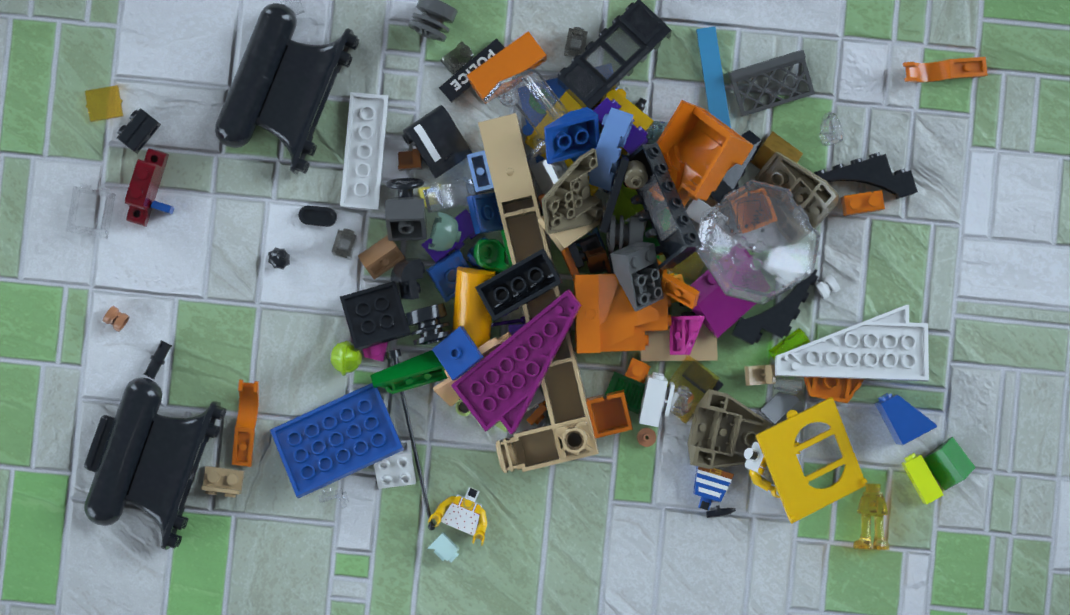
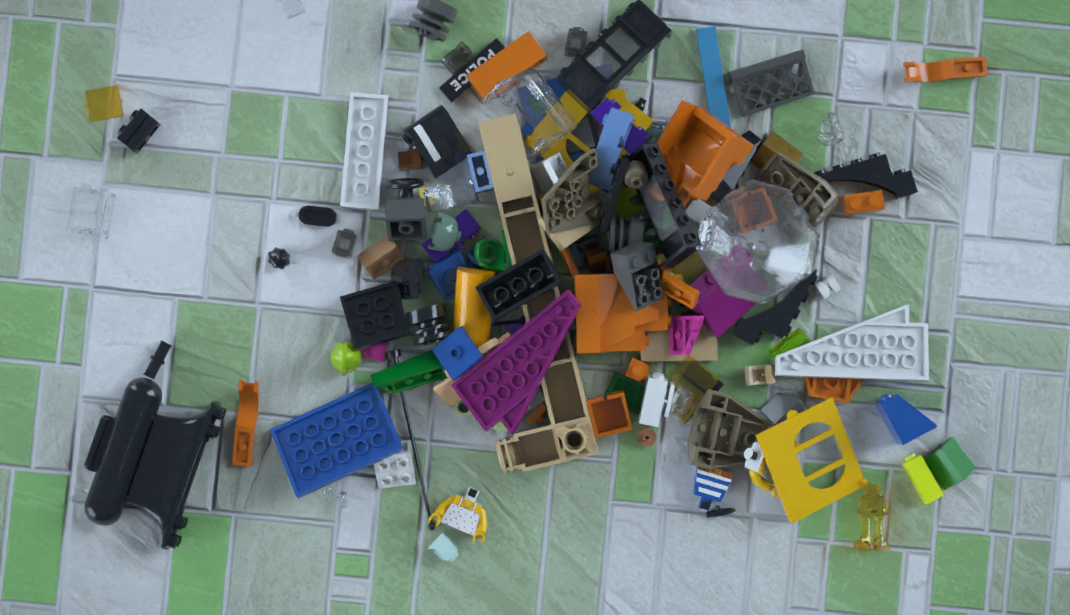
(116, 318): nougat wheel -> none
(145, 186): dark red brick -> none
(162, 207): blue tile -> none
(222, 480): tan bracket -> none
(282, 85): black piece -> none
(485, 213): blue plate -> none
(571, 135): blue slope -> none

